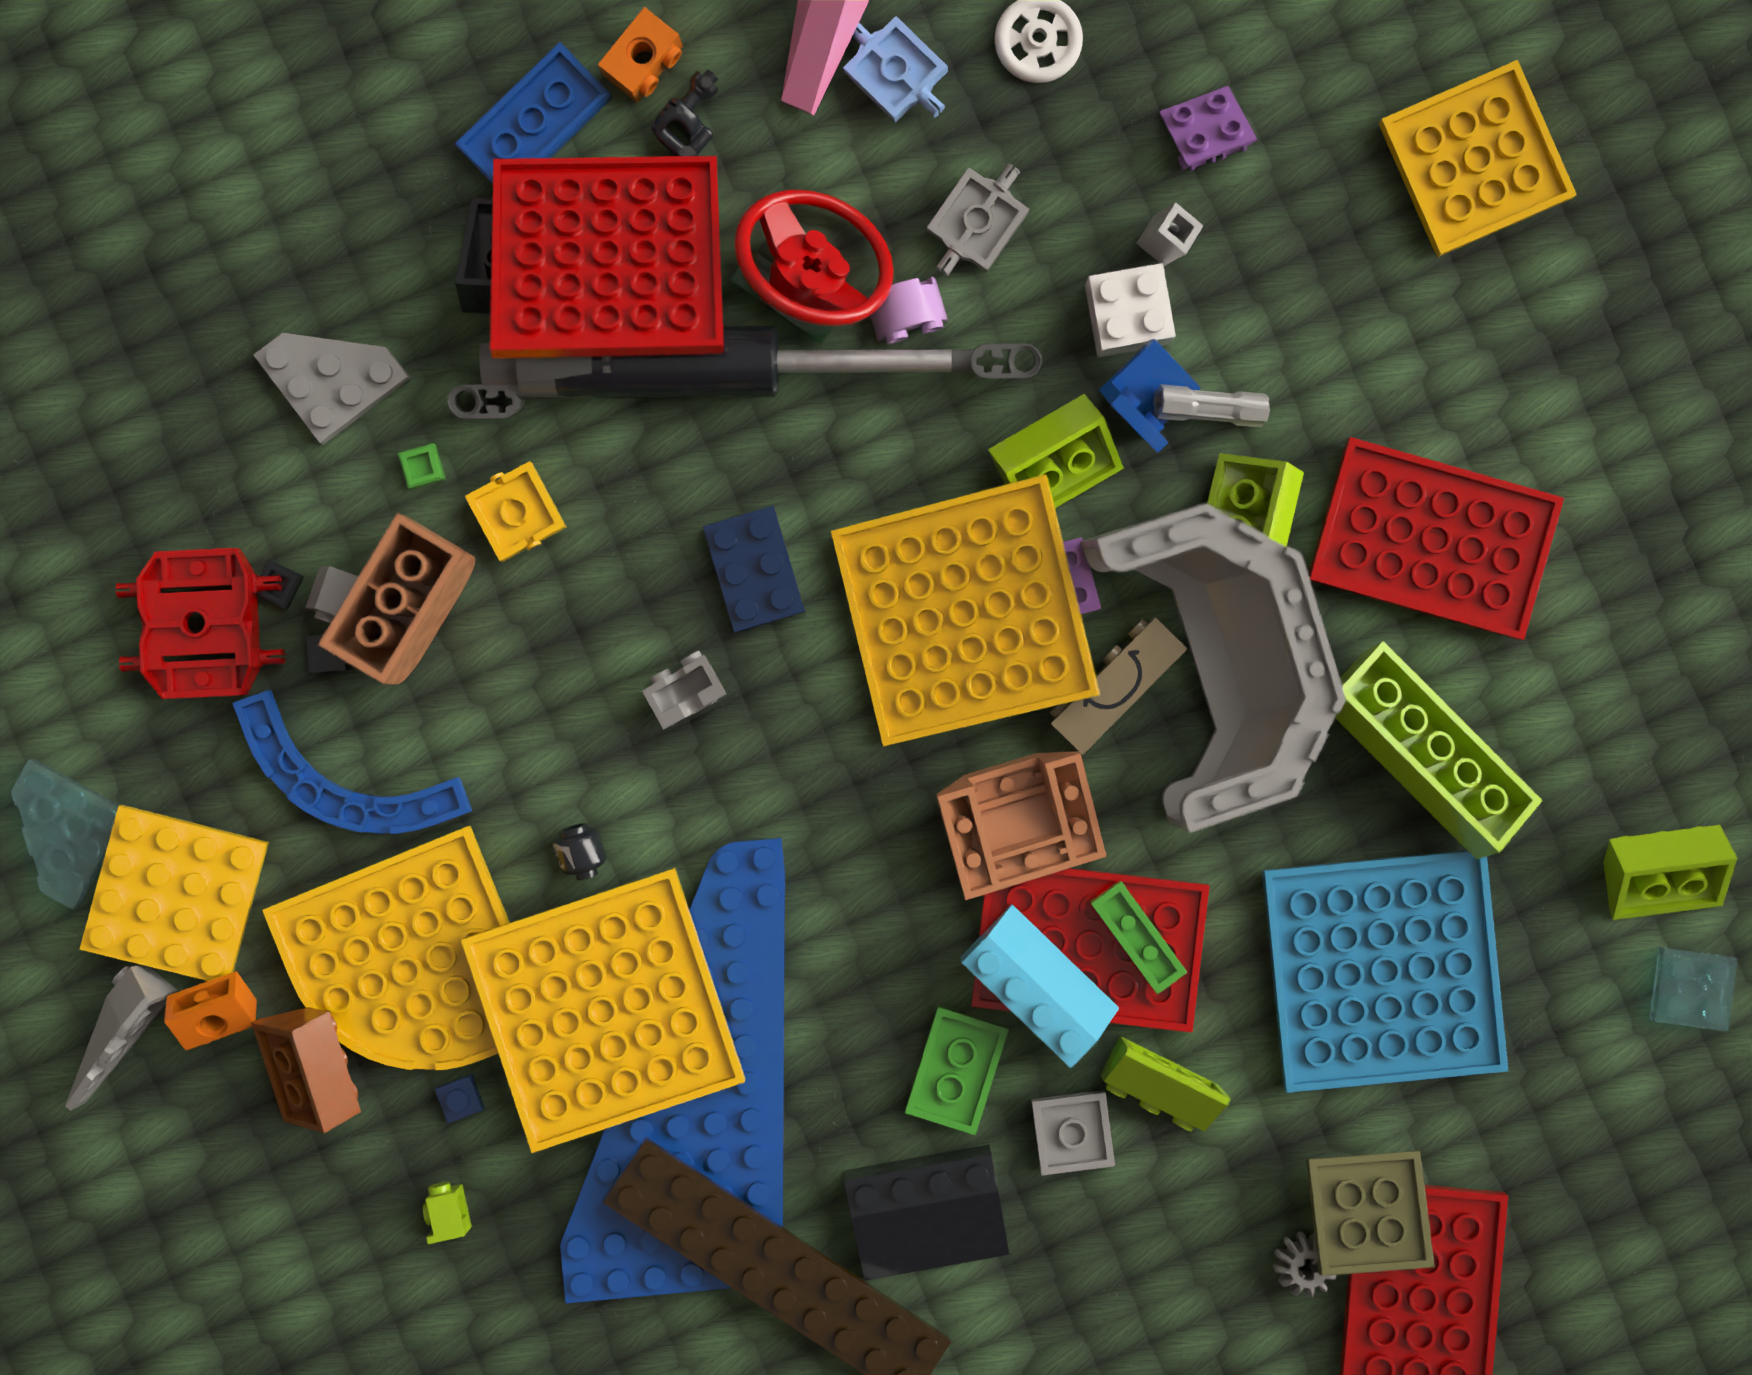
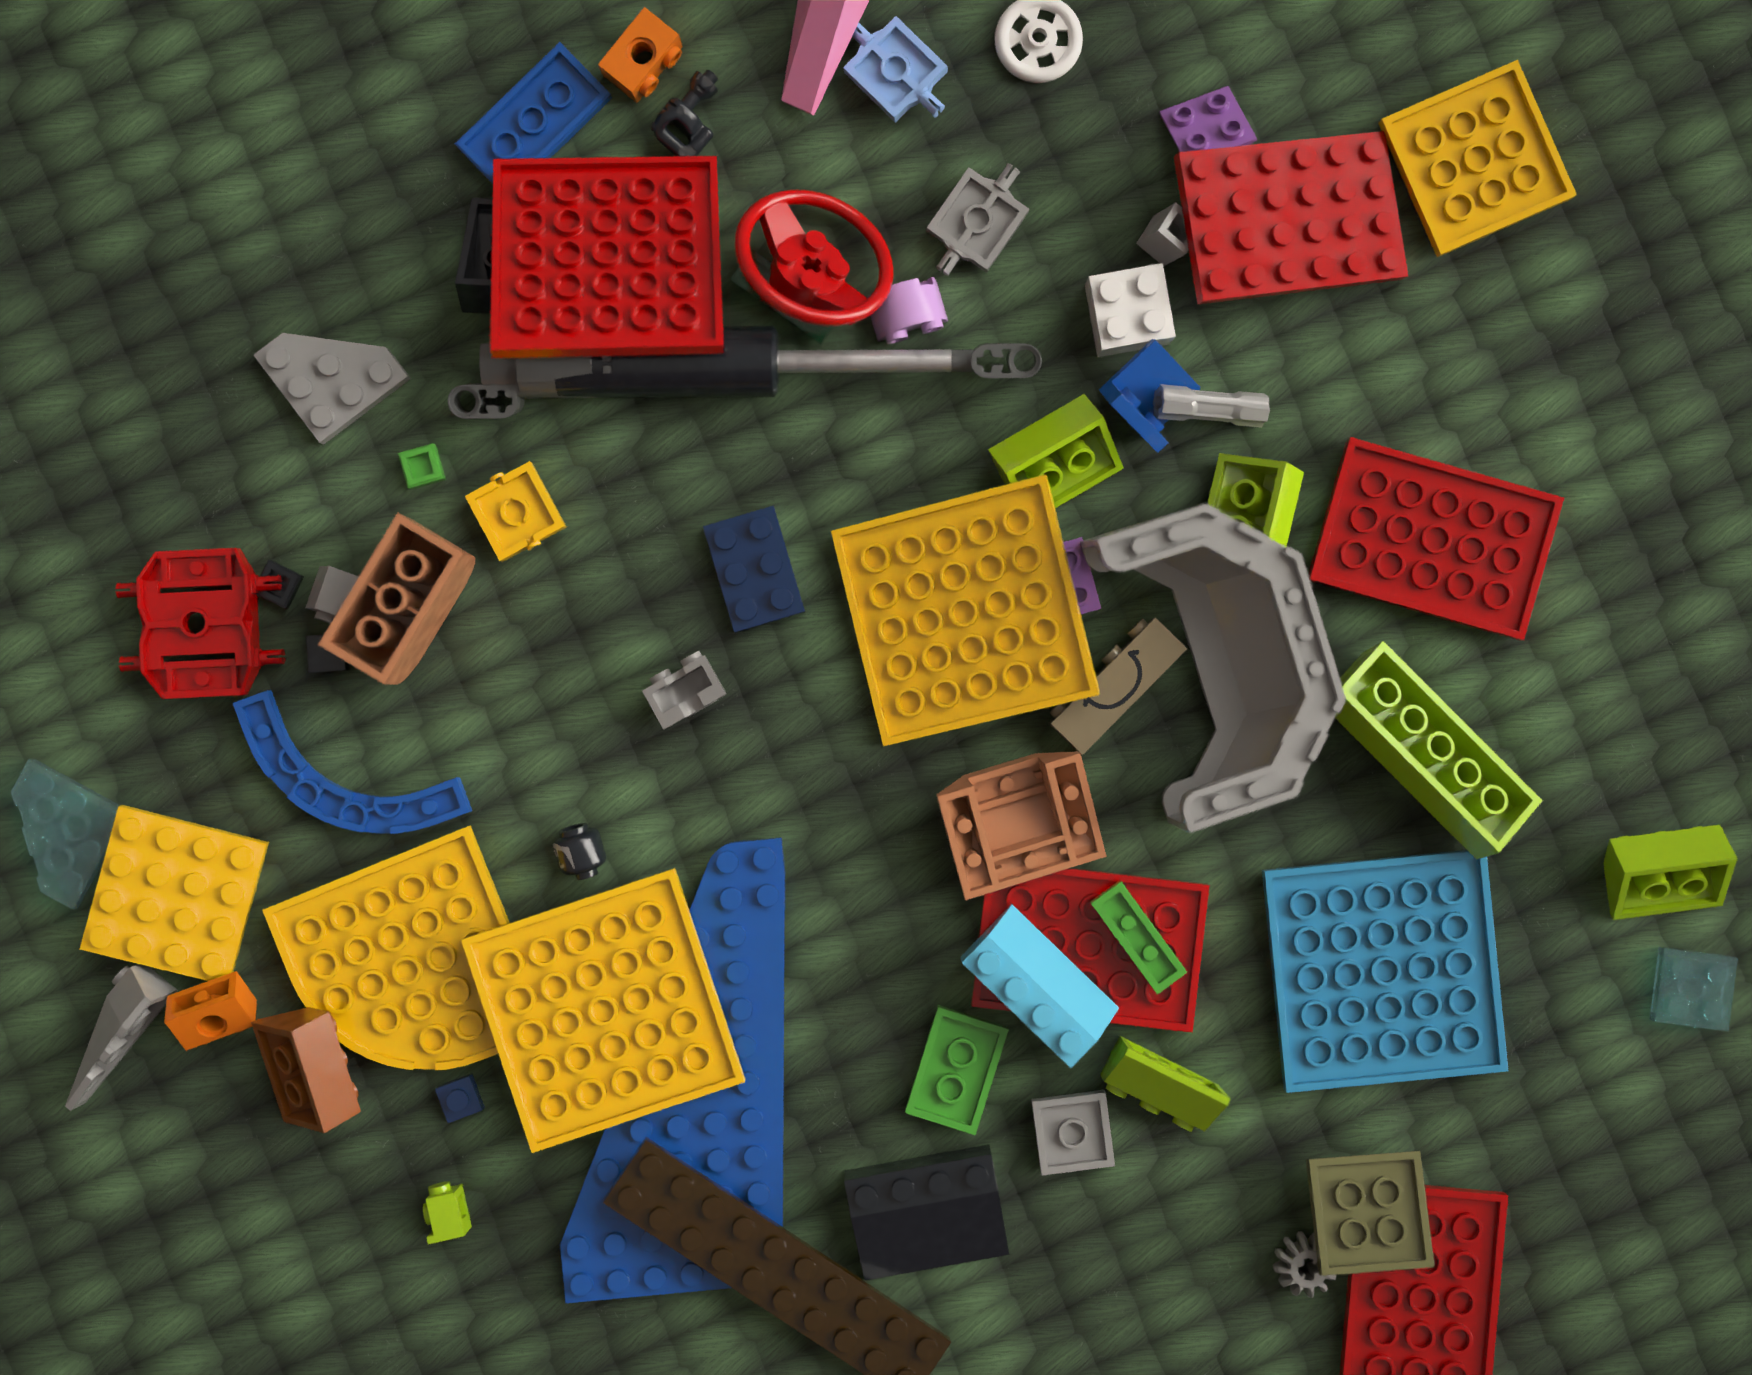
(1290, 216): none -> red plate

